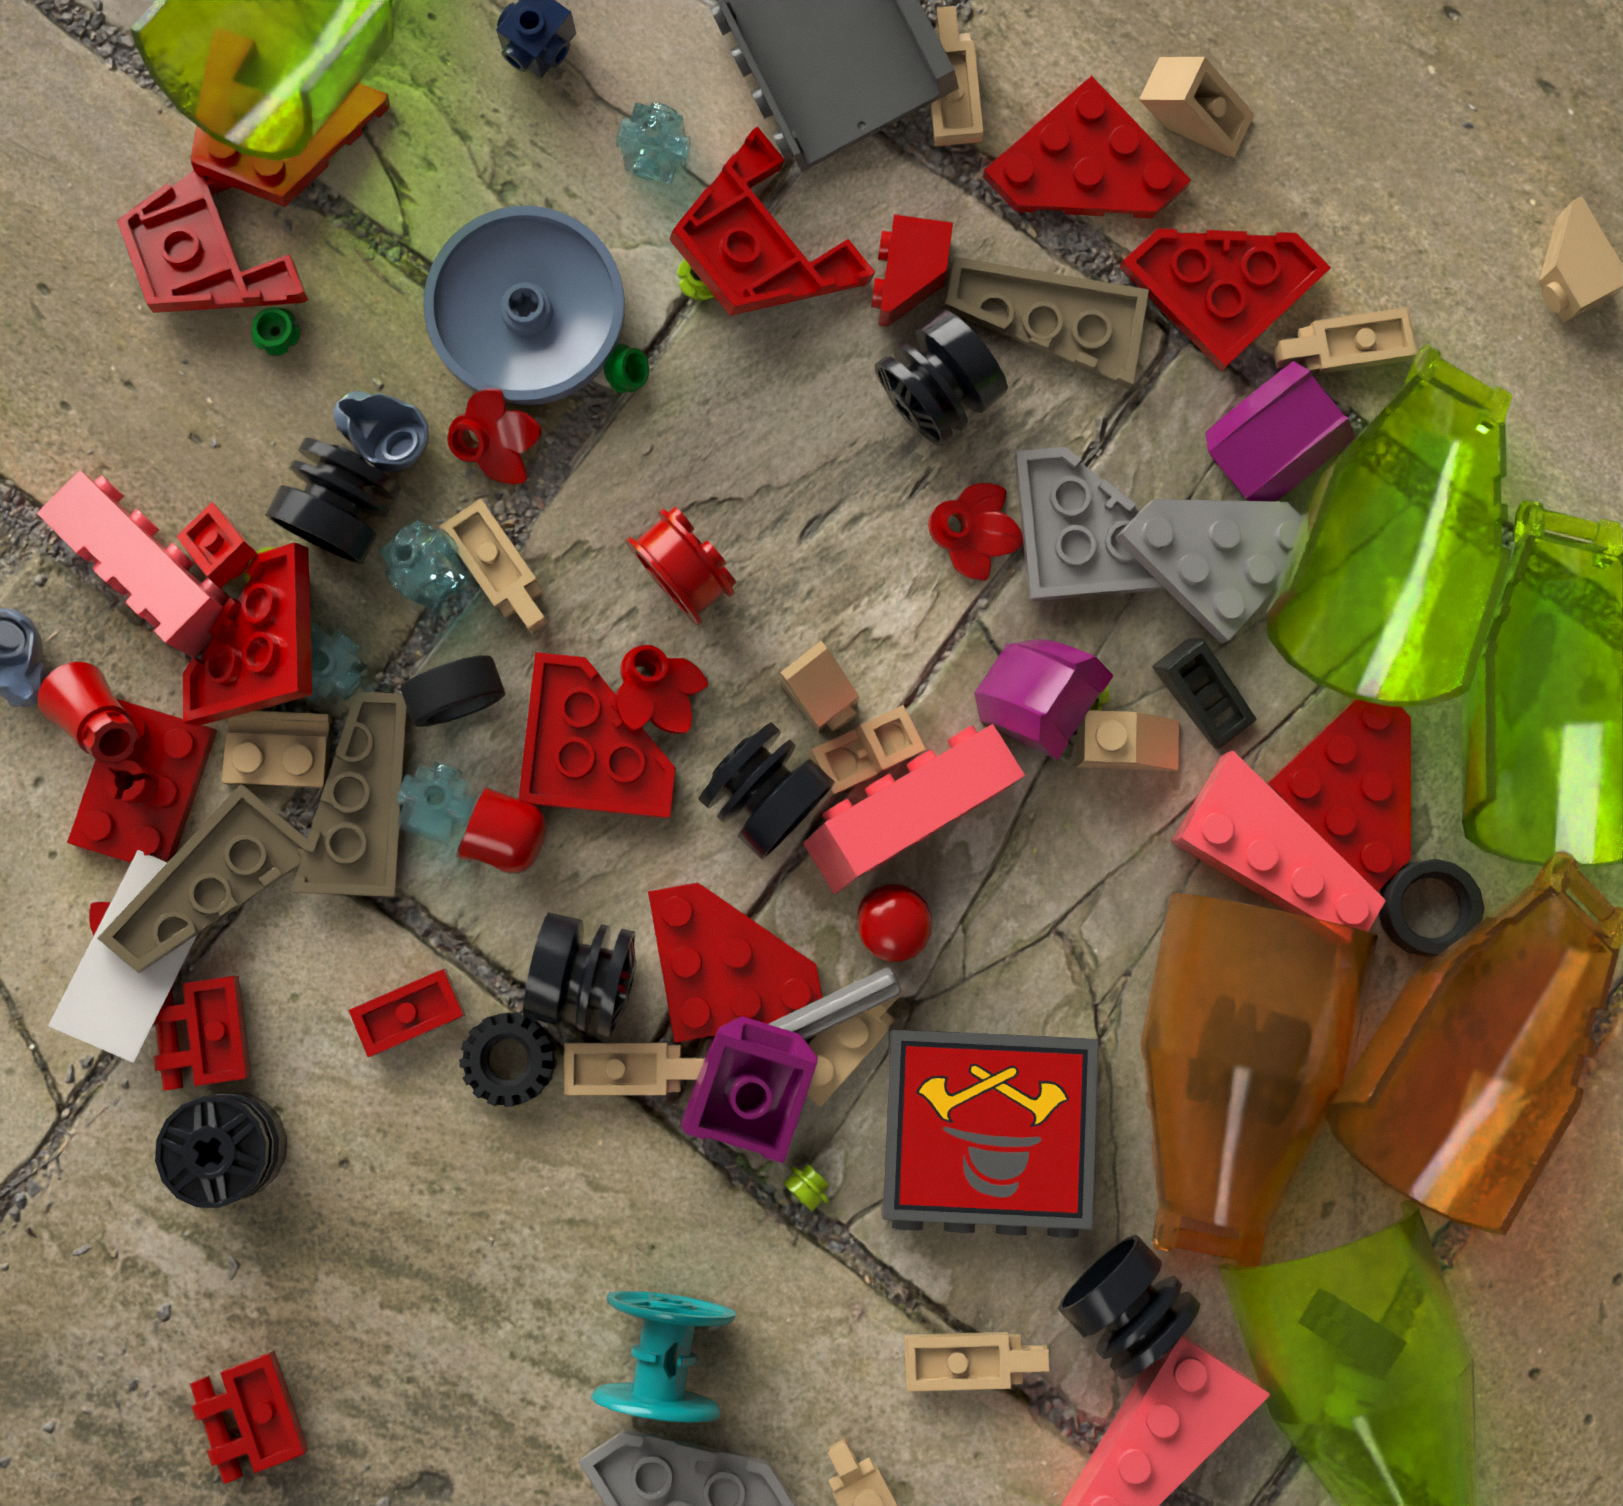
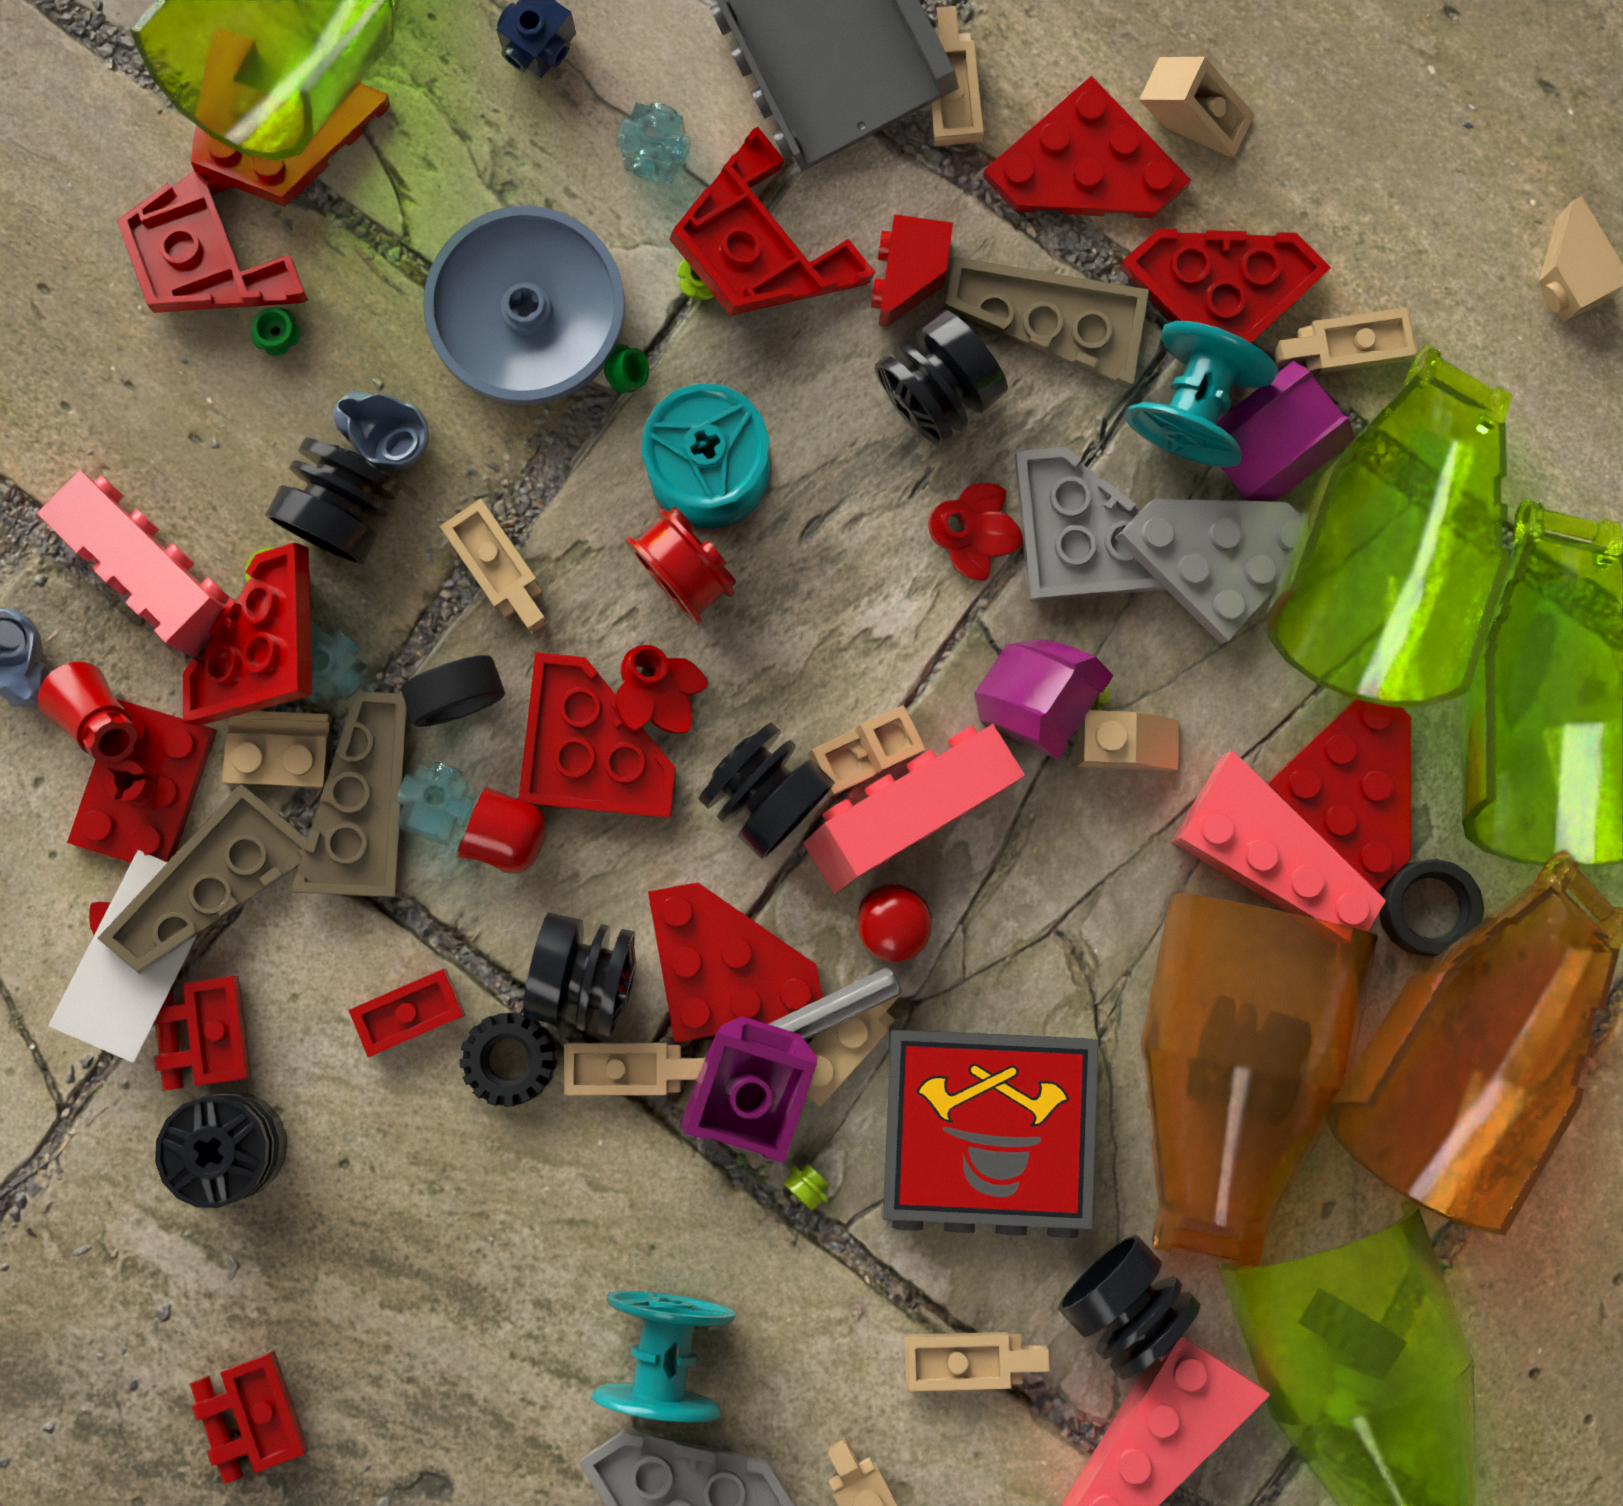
(217, 545): red plate -> none
(423, 564): clear light blue brick -> none
(500, 436): red plate -> none
(712, 423): none -> teal piece
(820, 689): tan slope -> none
(1207, 665): pearl dark grey slope -> none
(1214, 365): none -> teal piece

